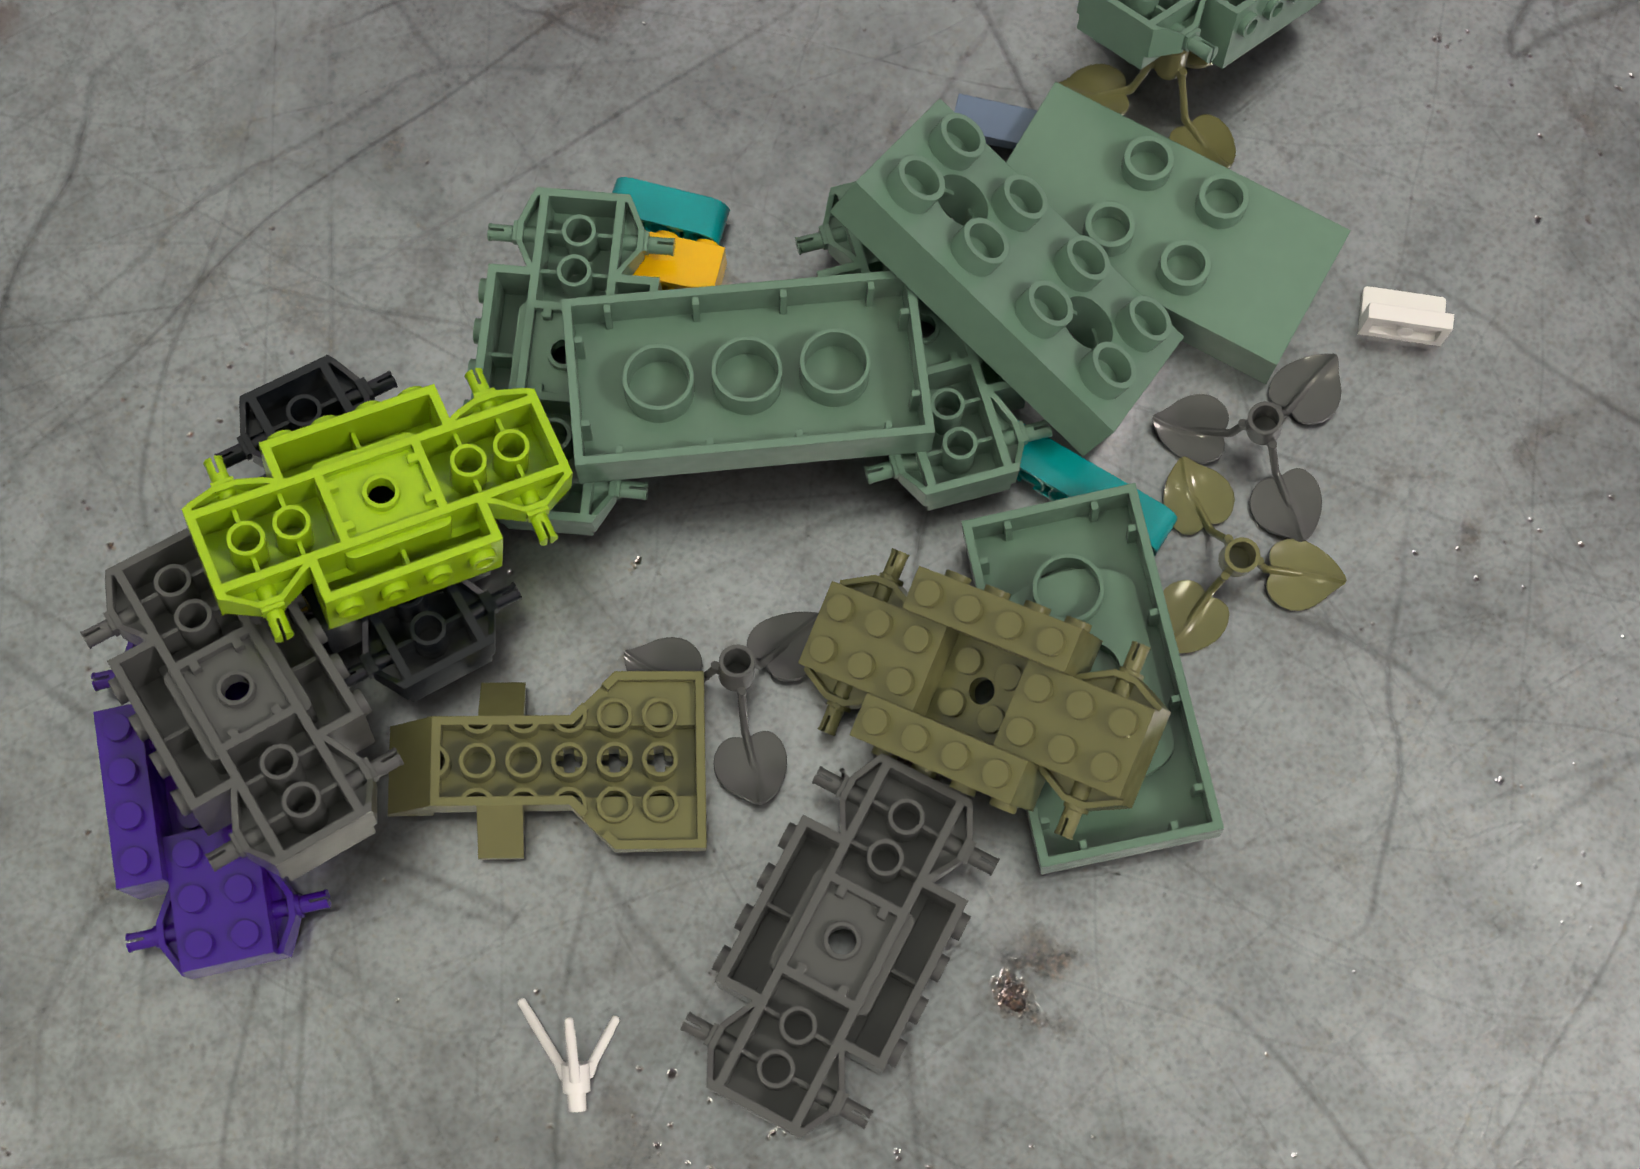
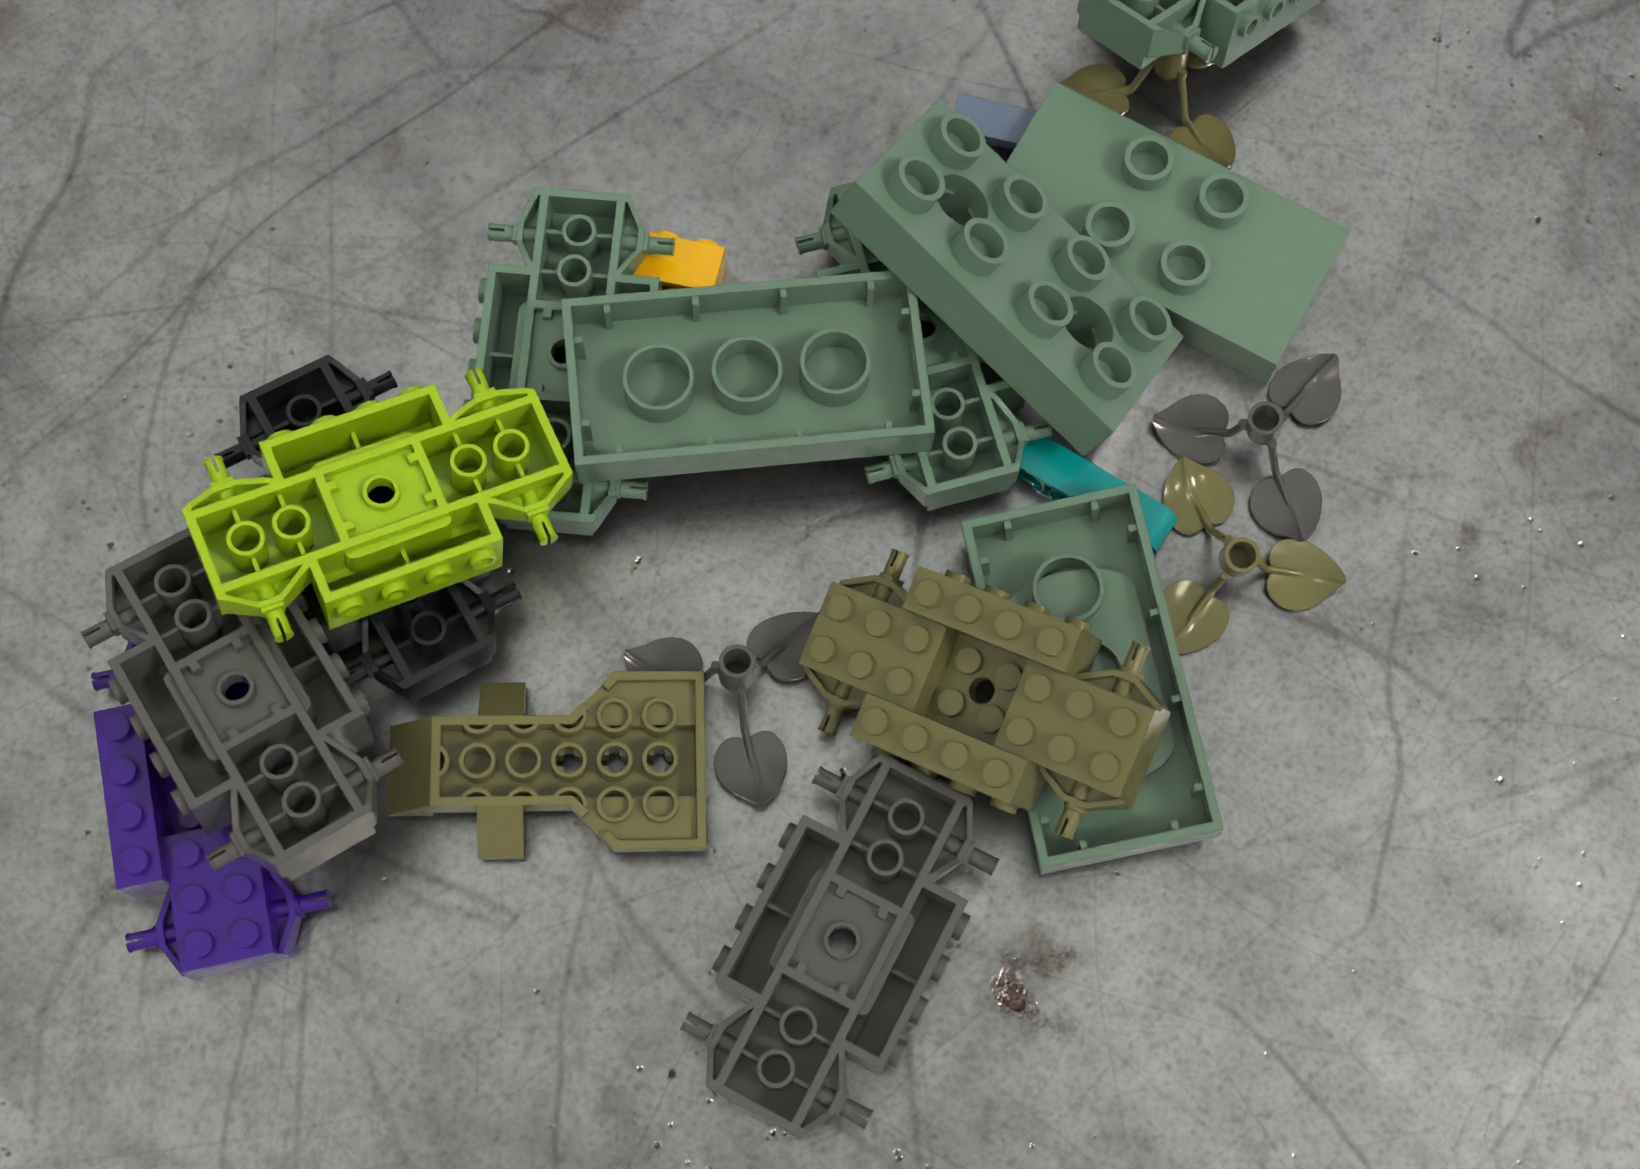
(574, 1073): white plant -> none
(675, 210): teal beam -> none
(1404, 316): white panel -> none

